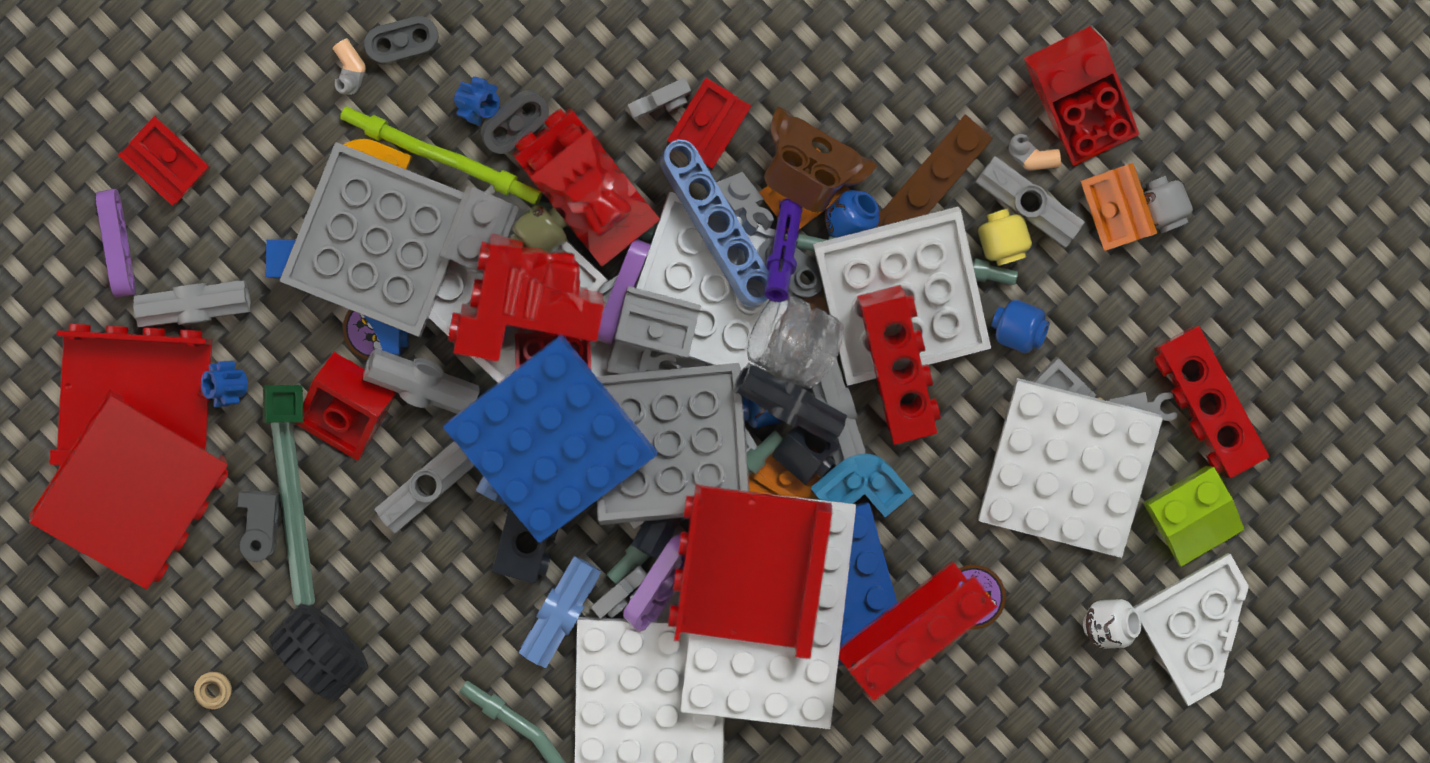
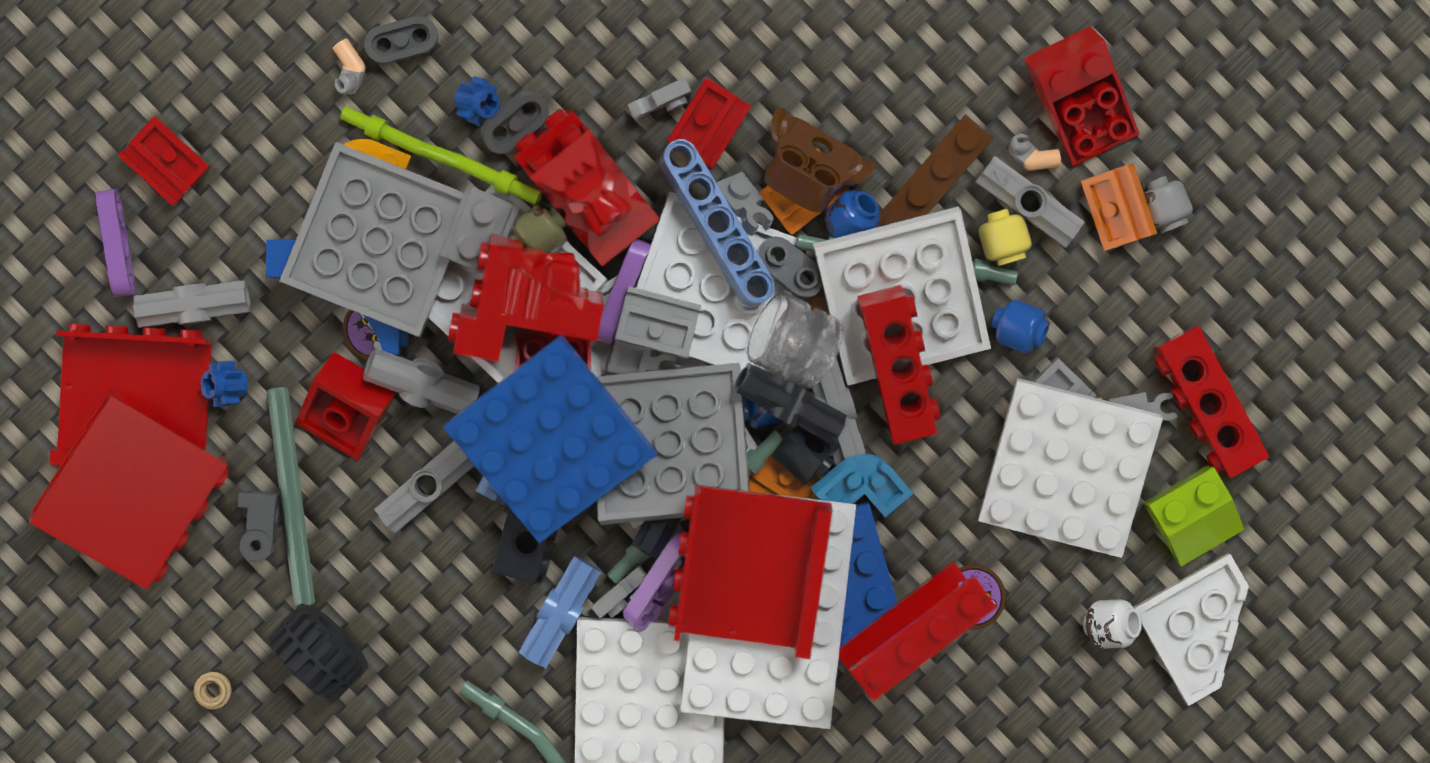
(282, 403): dark green plate -> none
(777, 281): dark purple pin -> none

